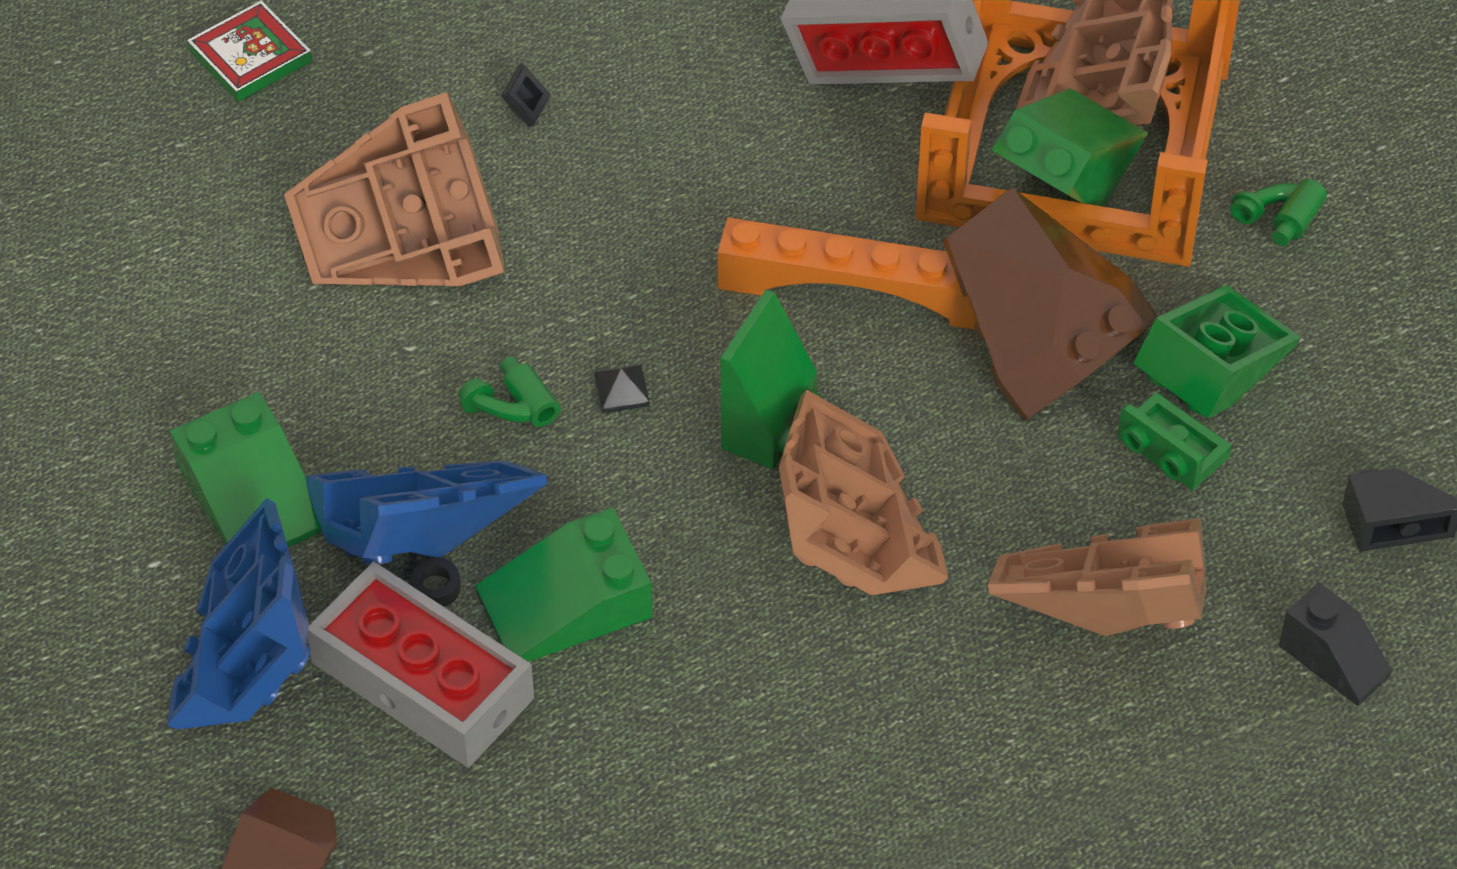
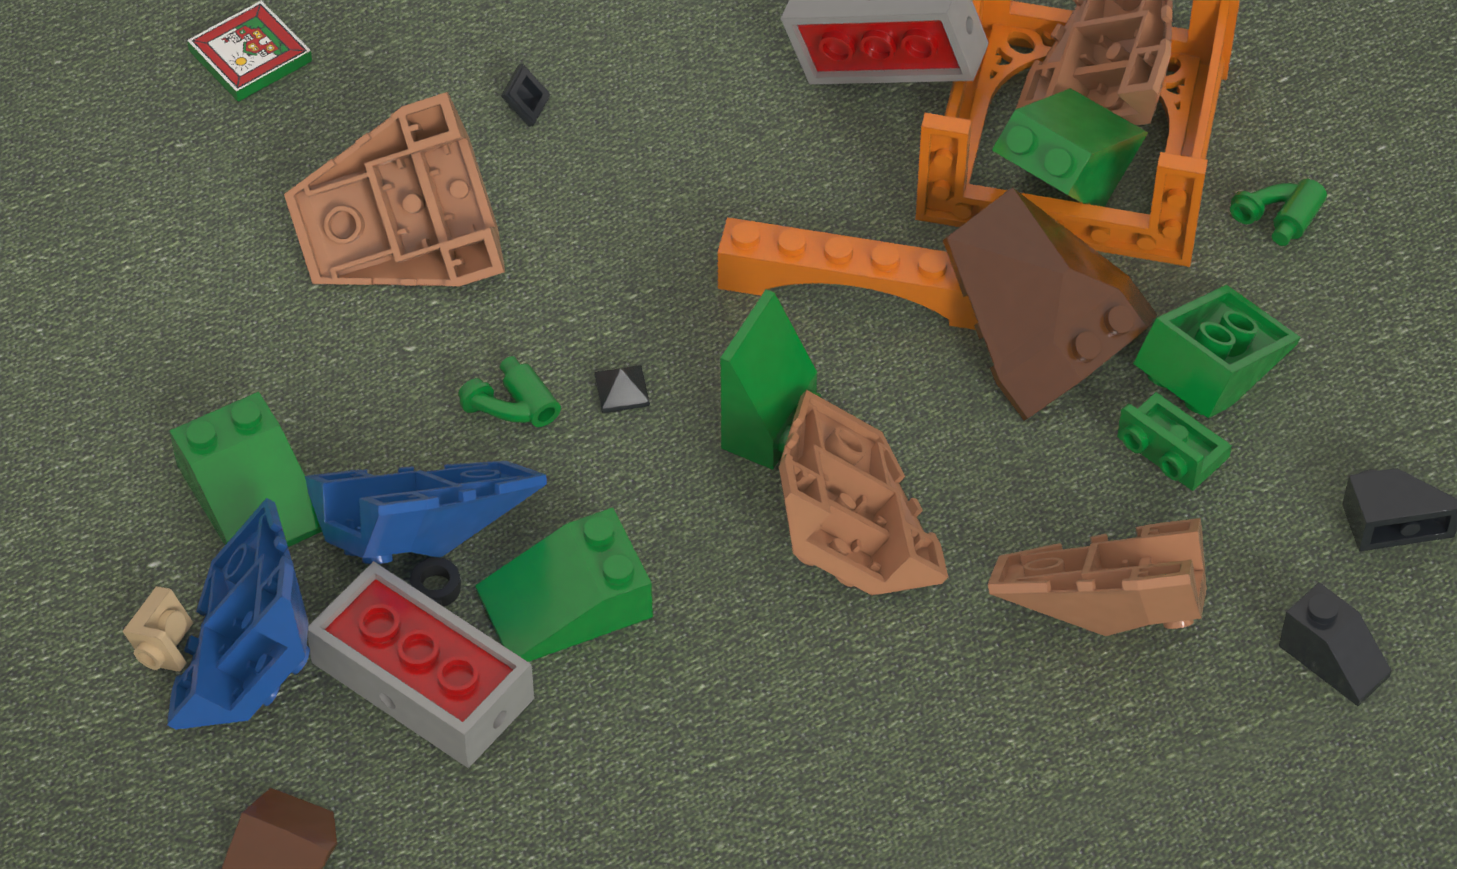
(158, 630): none -> tan bracket

